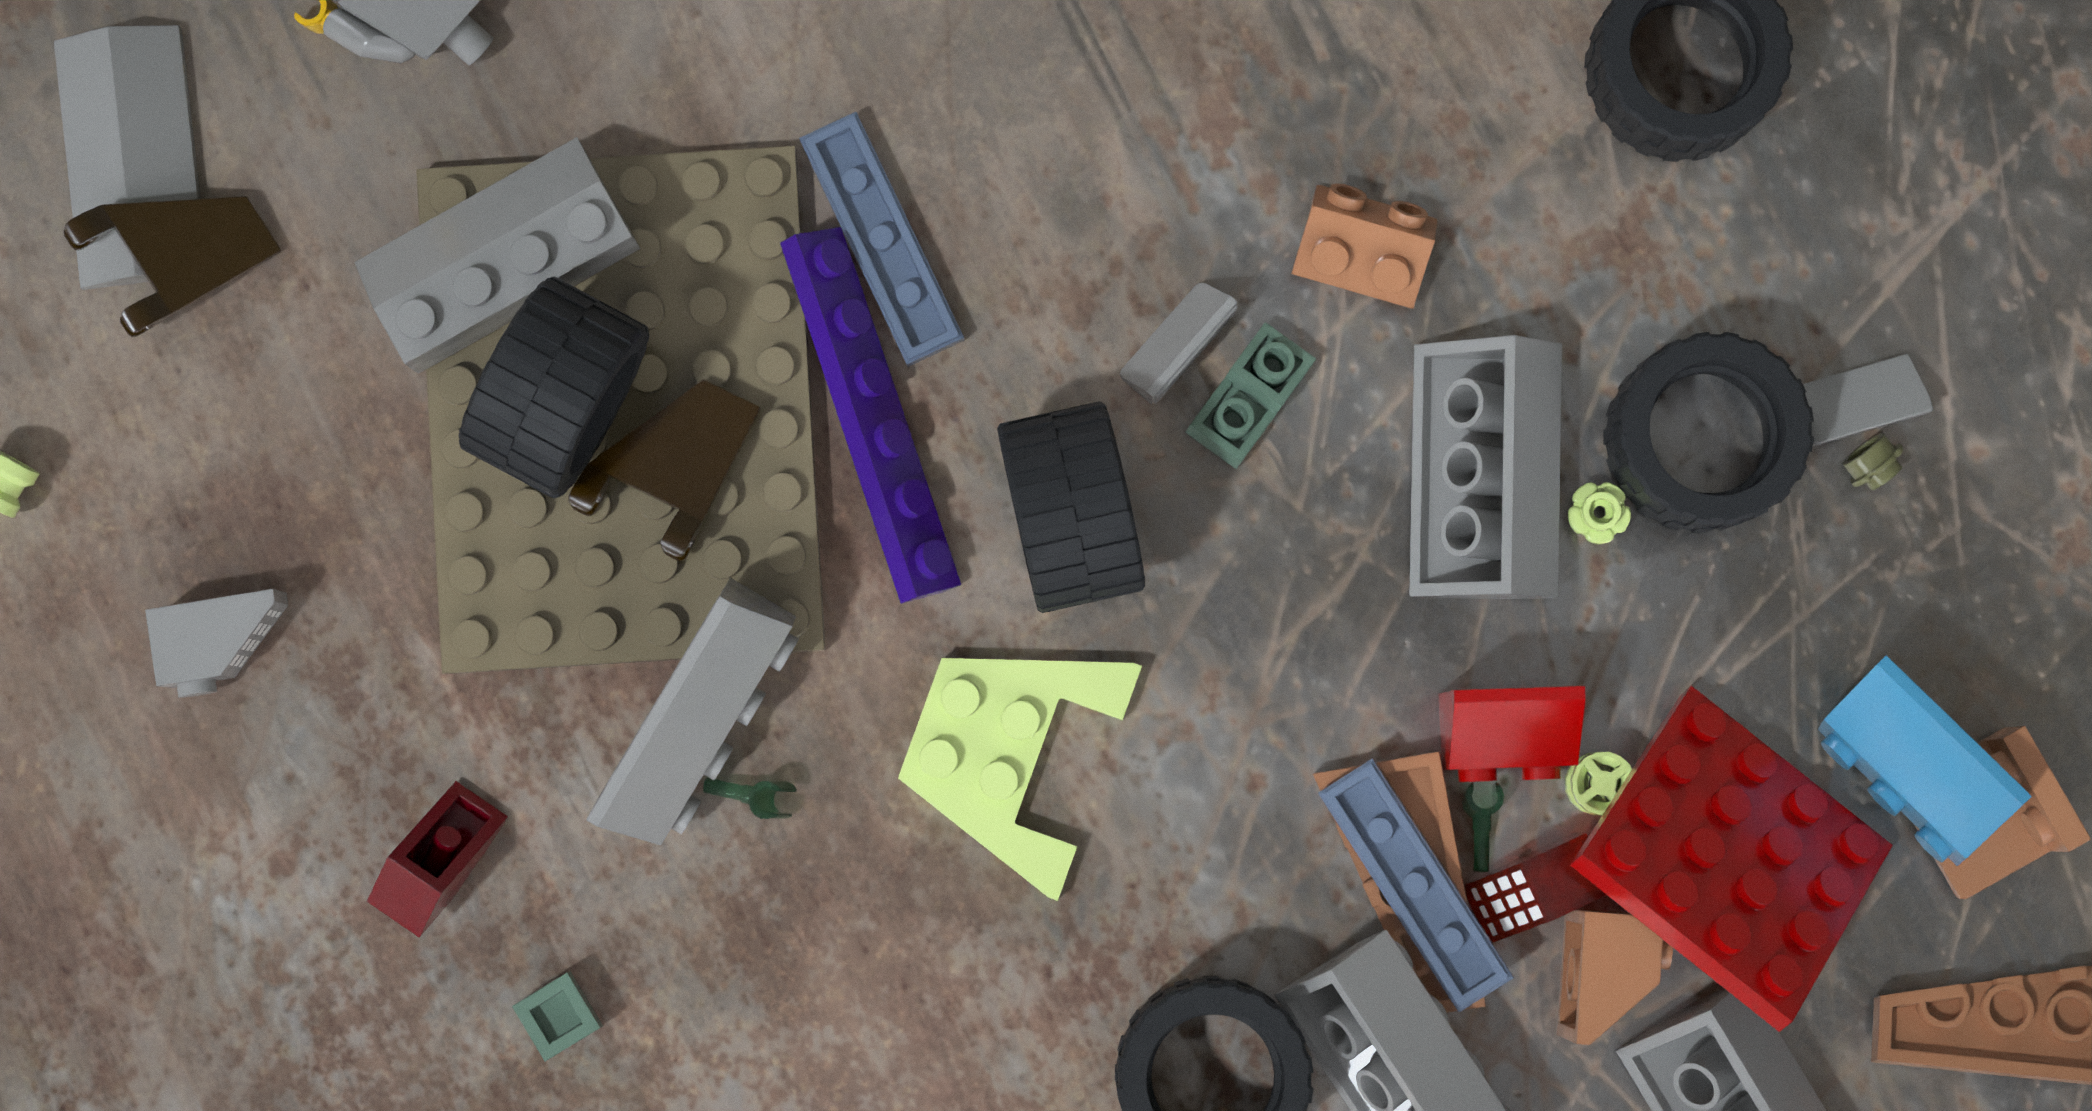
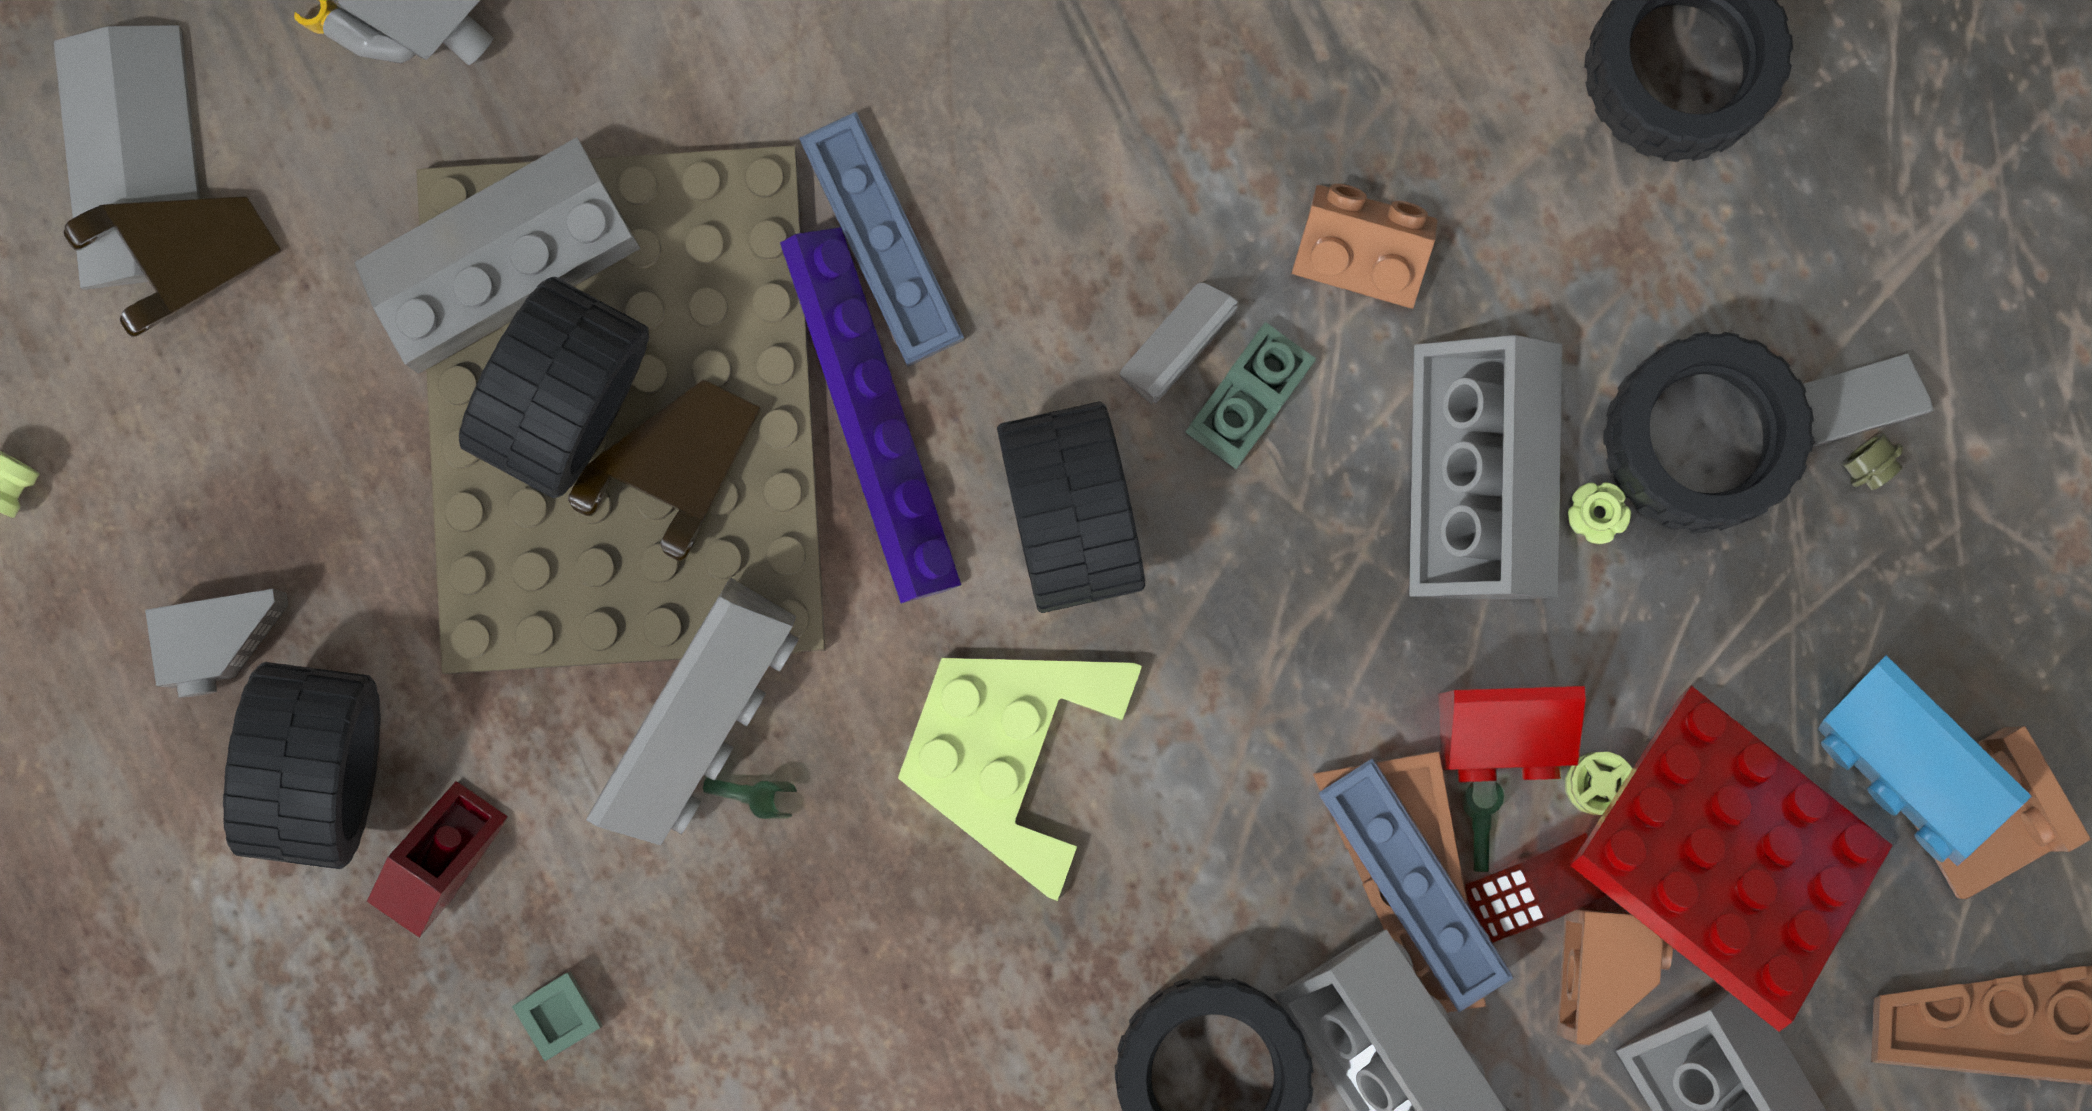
(301, 765): none -> black tyre

